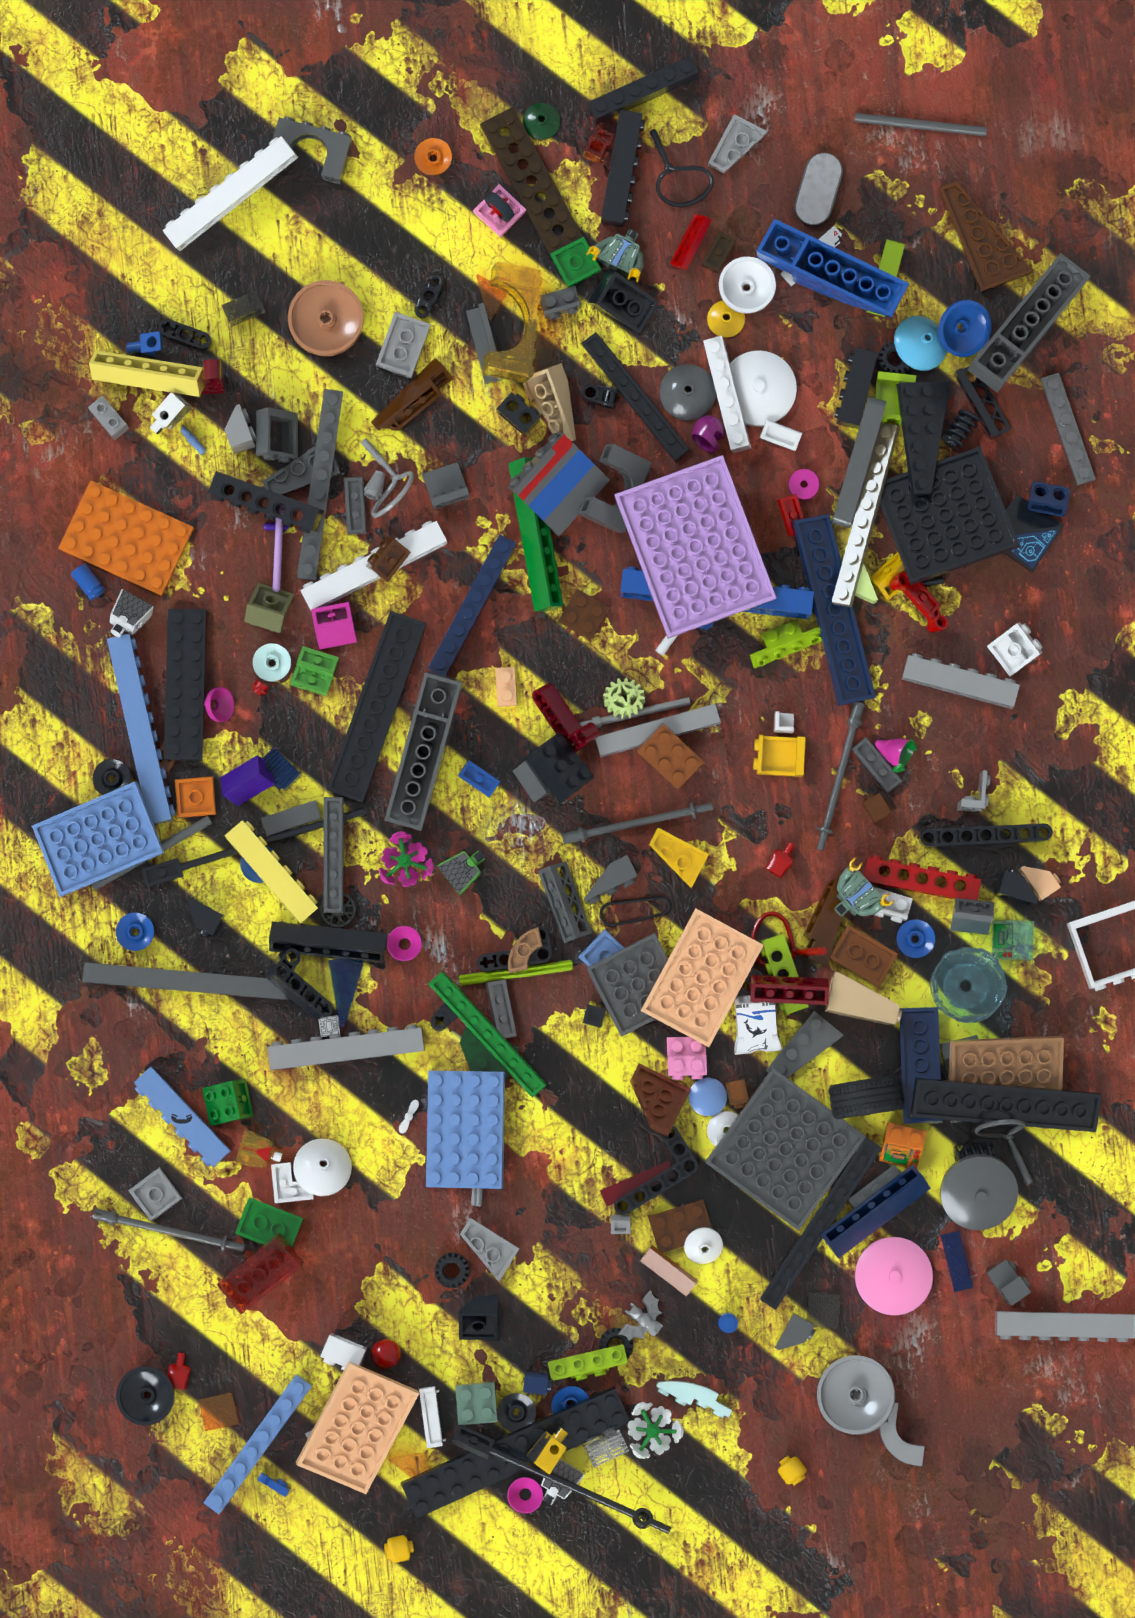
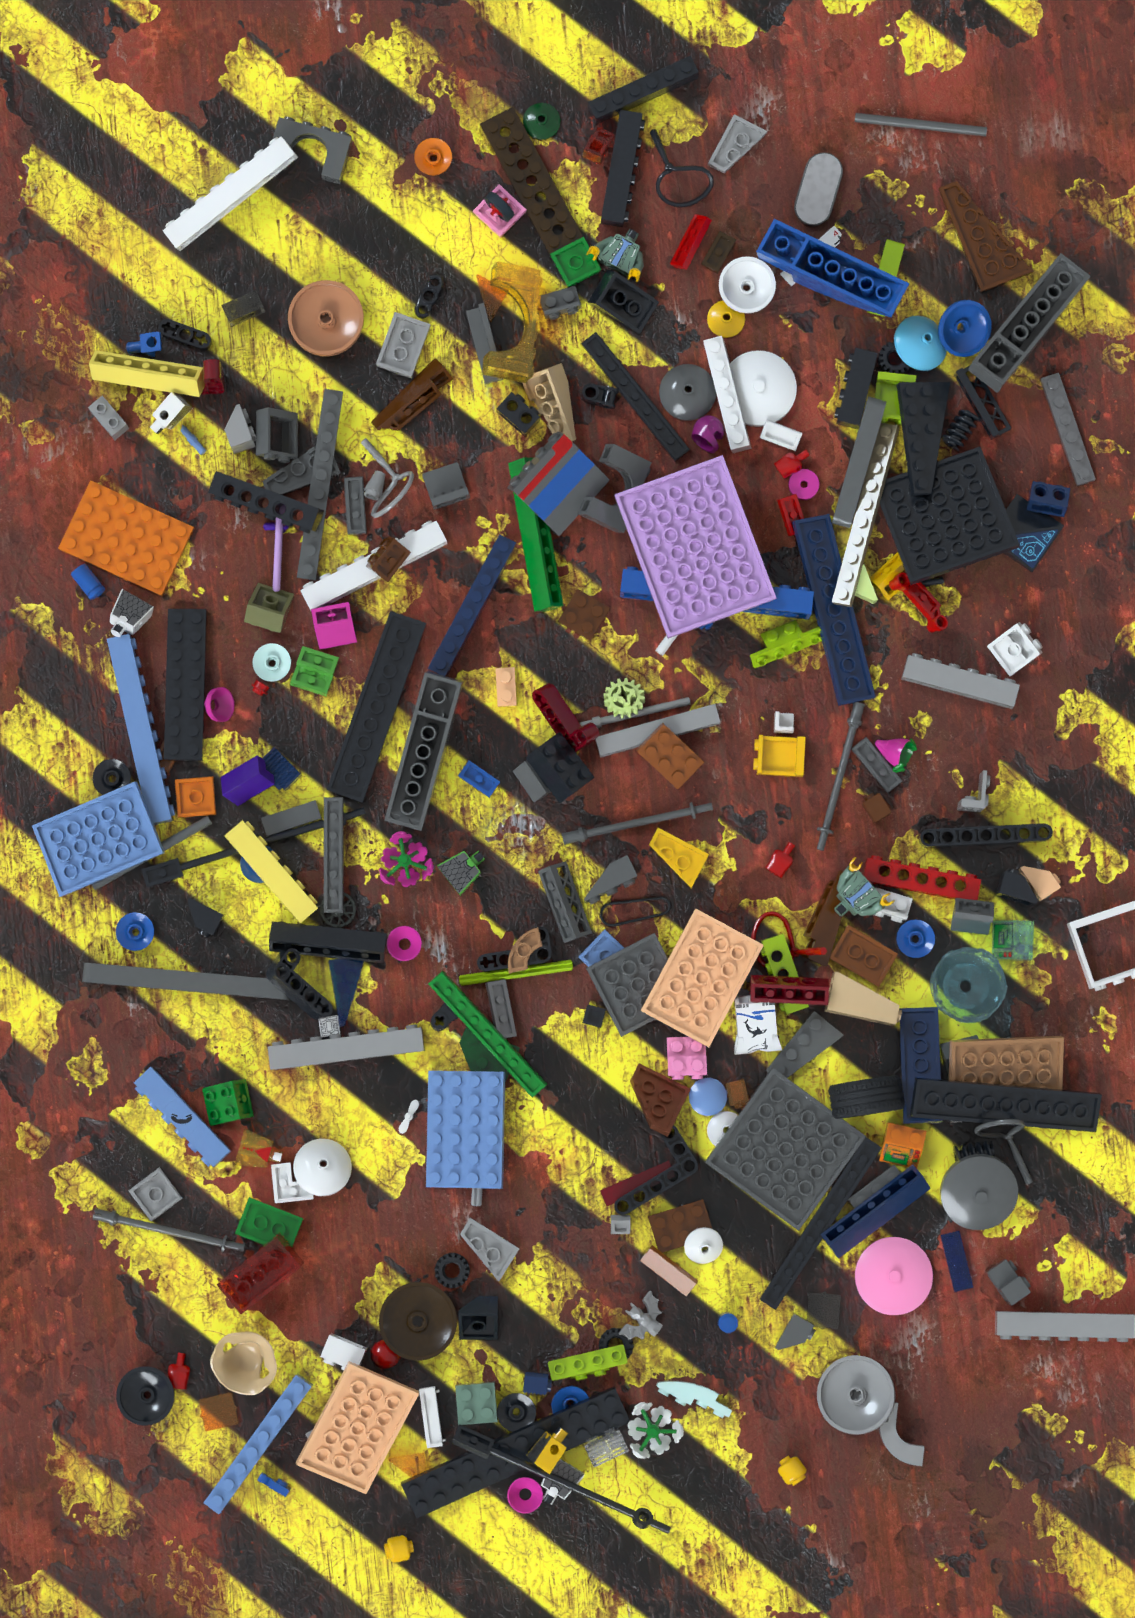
(241, 1365): none -> tan piece
(417, 1321): none -> dark brown dish
(790, 463): none -> red piece

